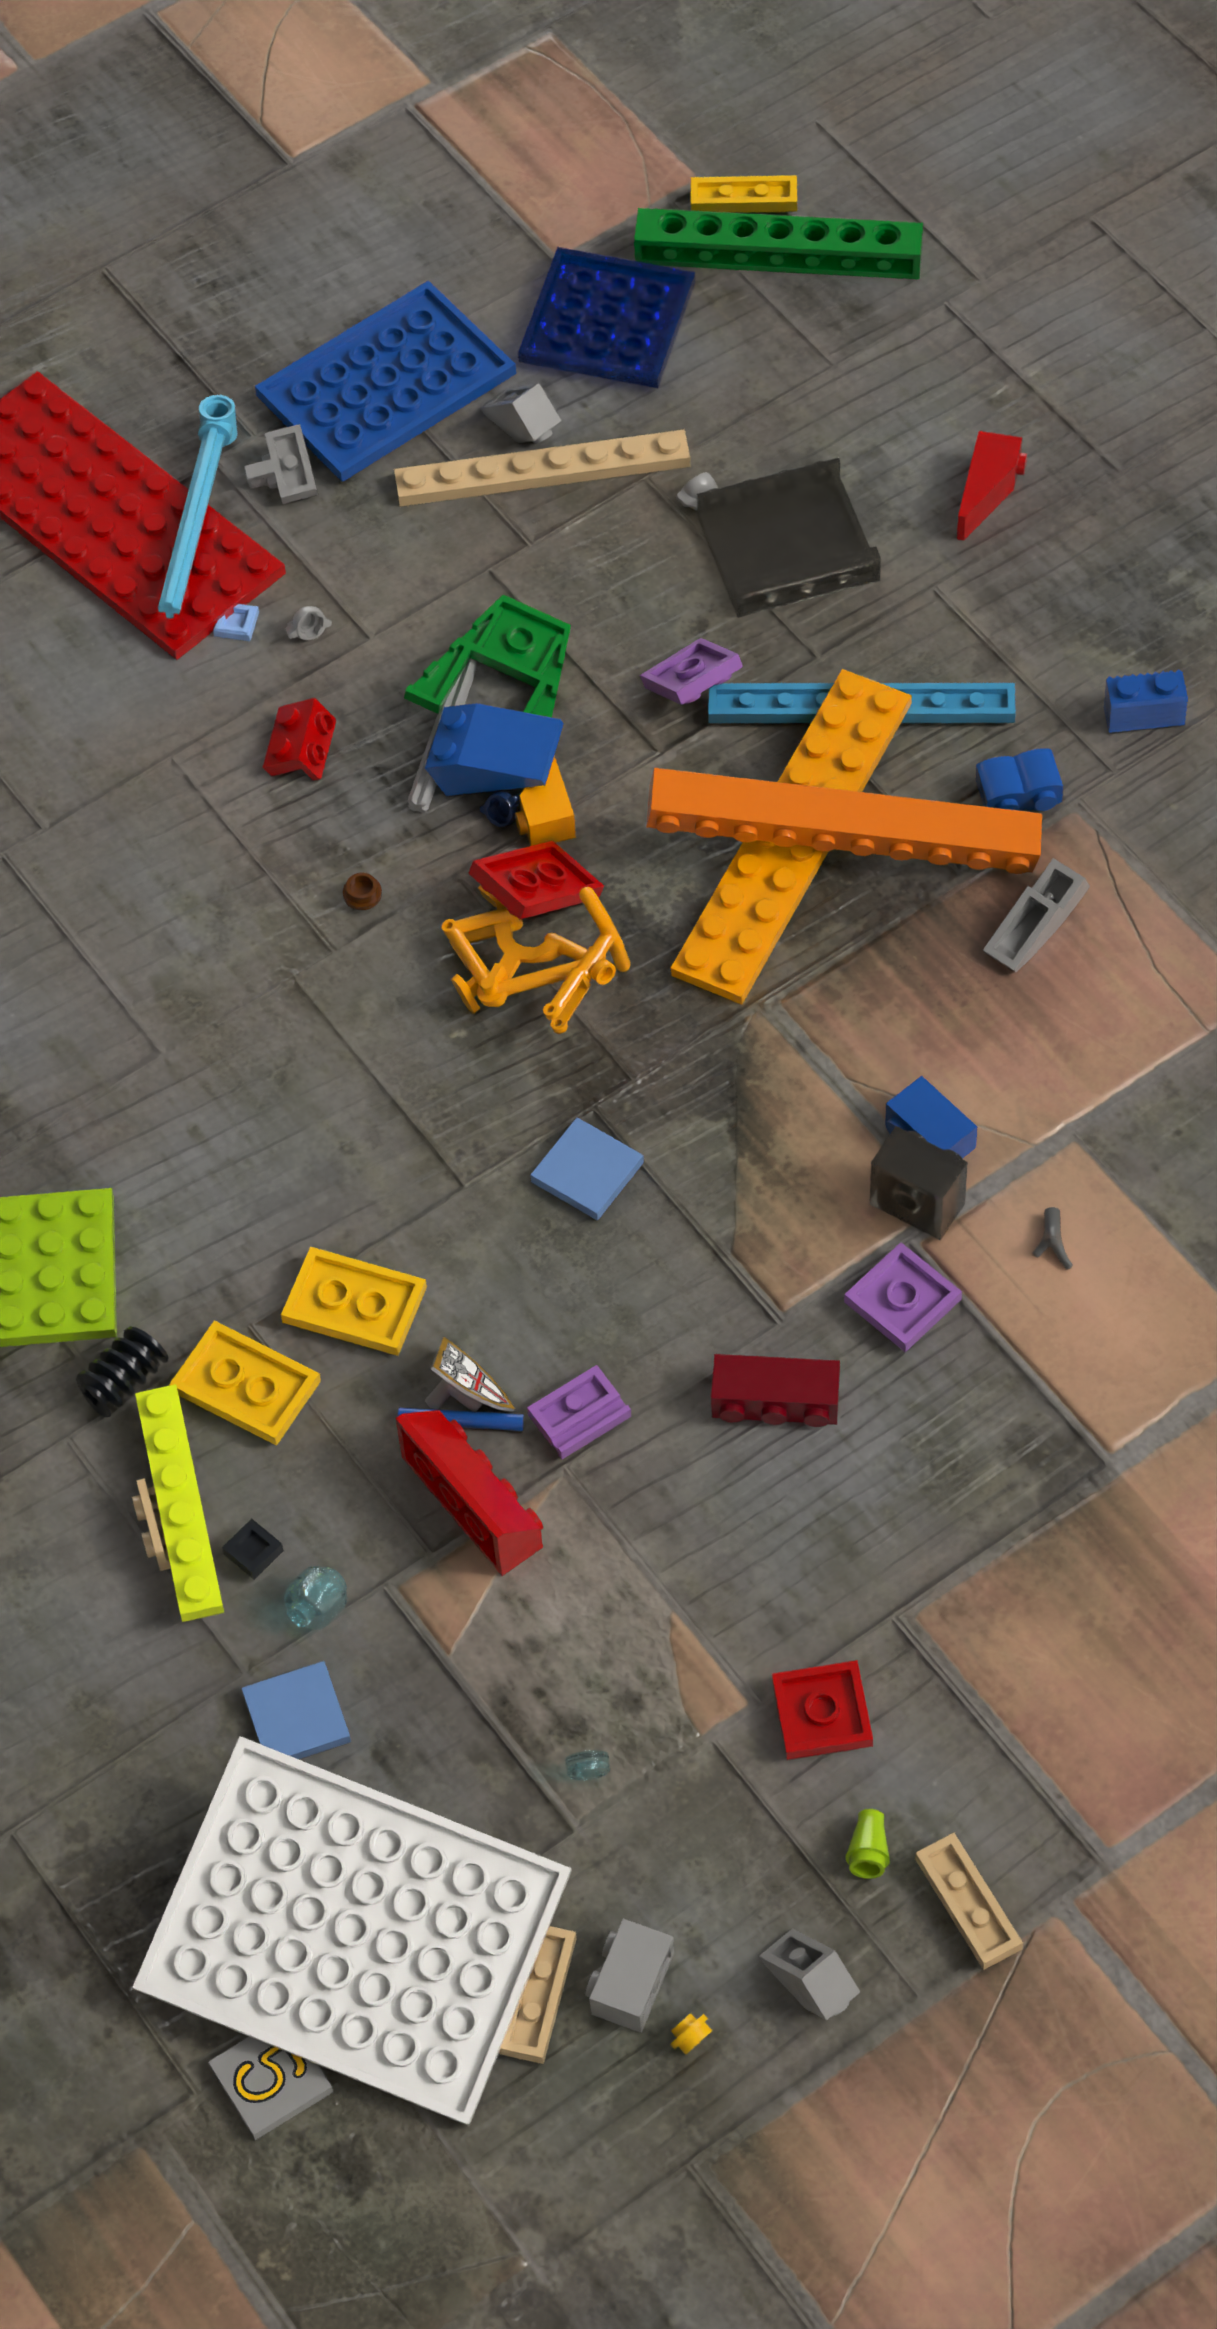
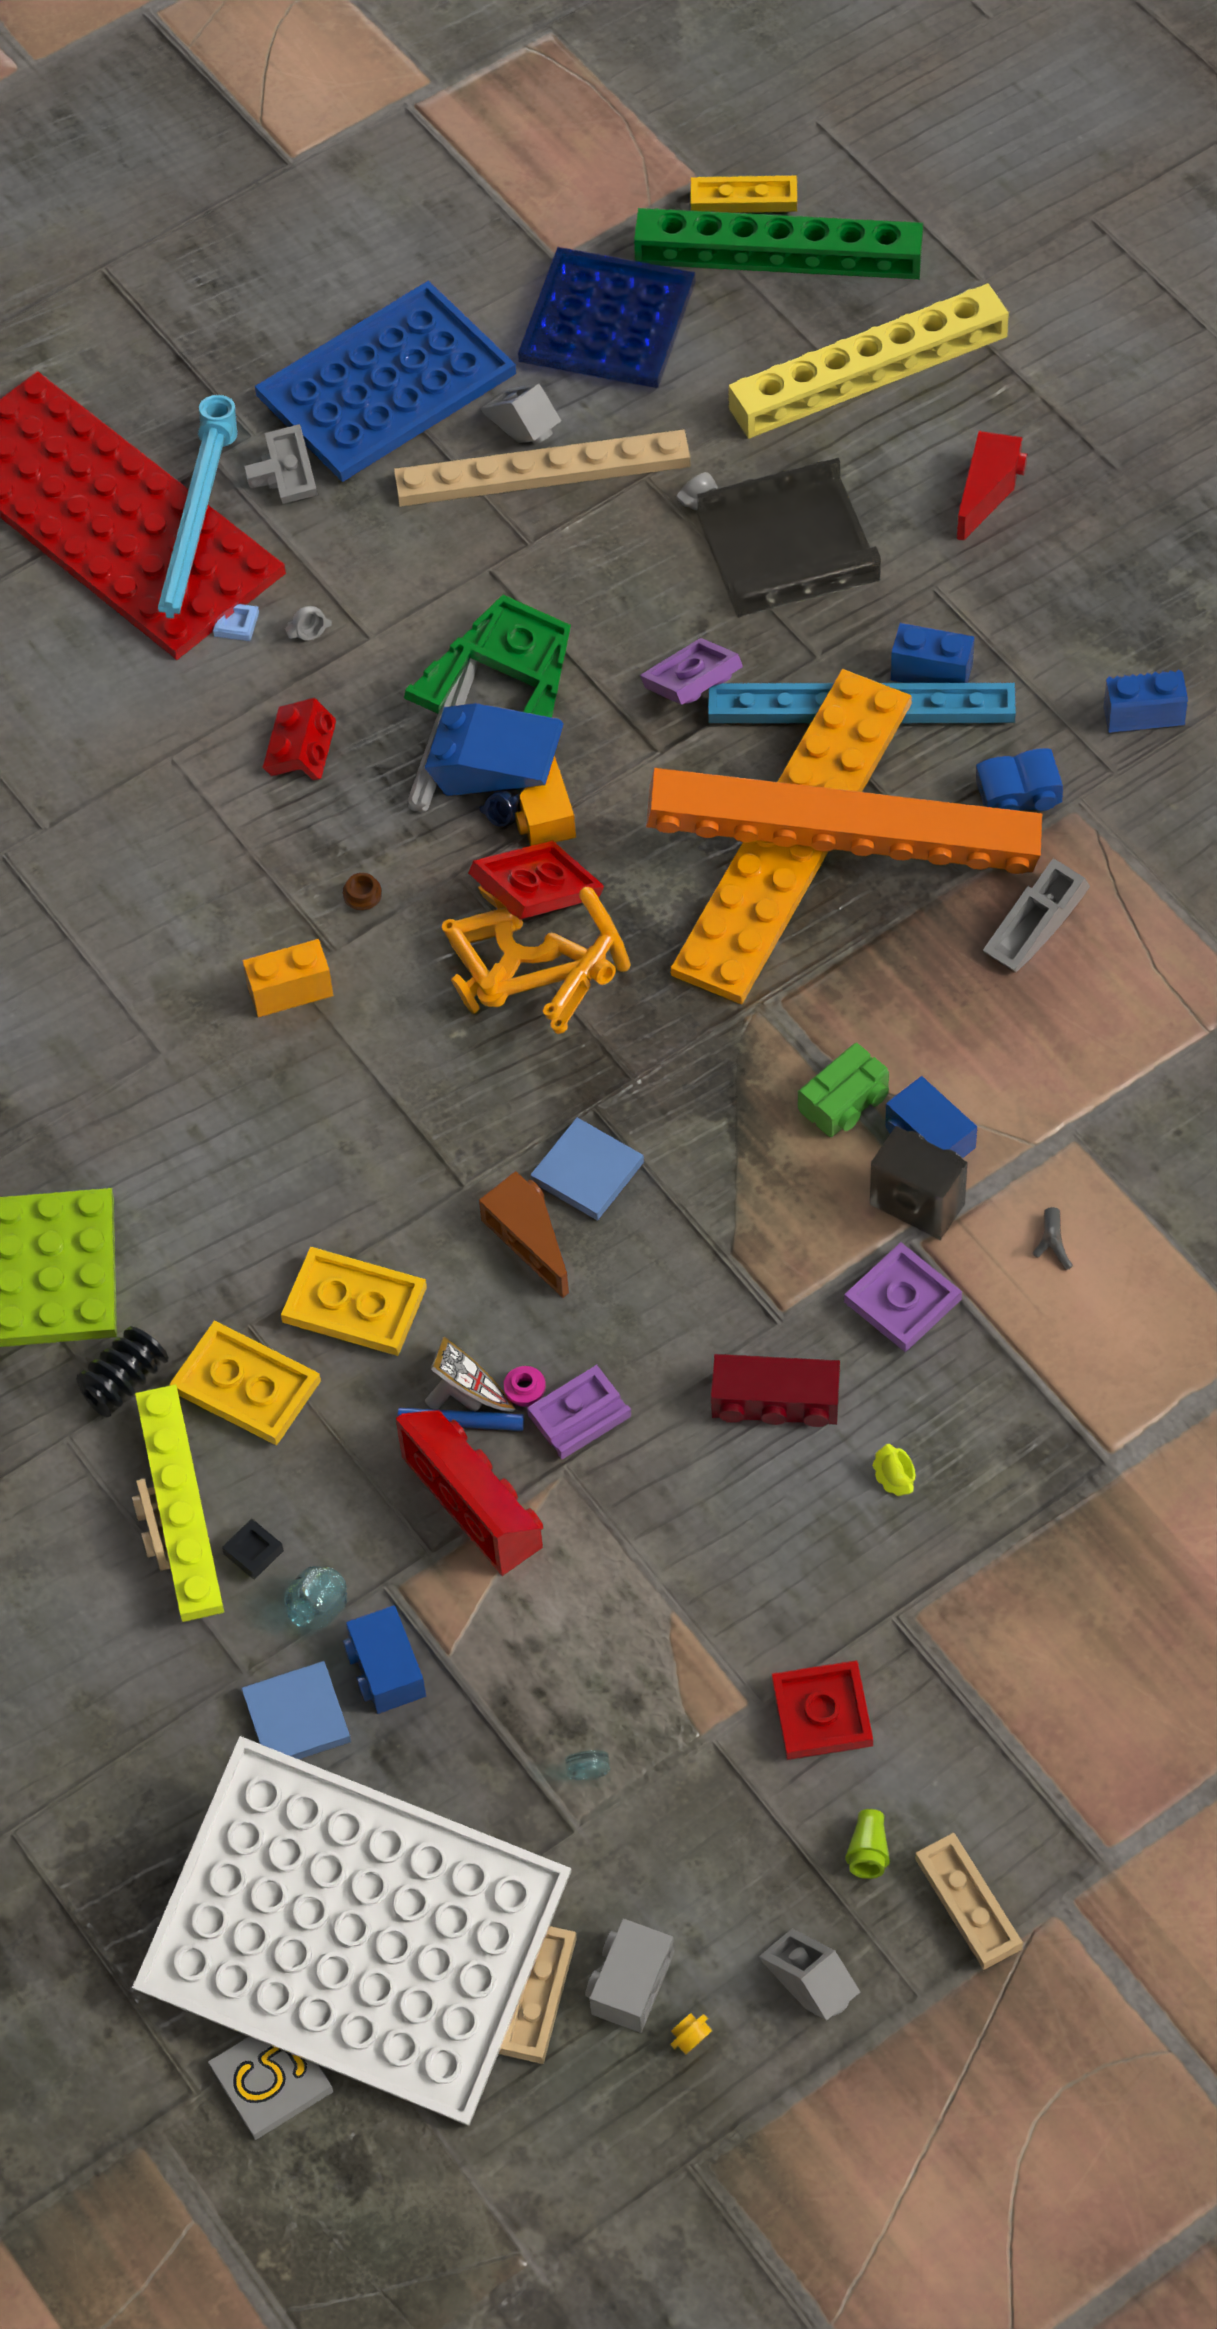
(288, 978): none -> light orange brick
(385, 1659): none -> blue brick
(521, 1220): none -> dark orange slope
(524, 1396): none -> dark pink plate
(844, 1090): none -> bright green brick
(868, 360): none -> light yellow brick
(894, 1470): none -> neon yellow piece
(931, 656): none -> blue brick

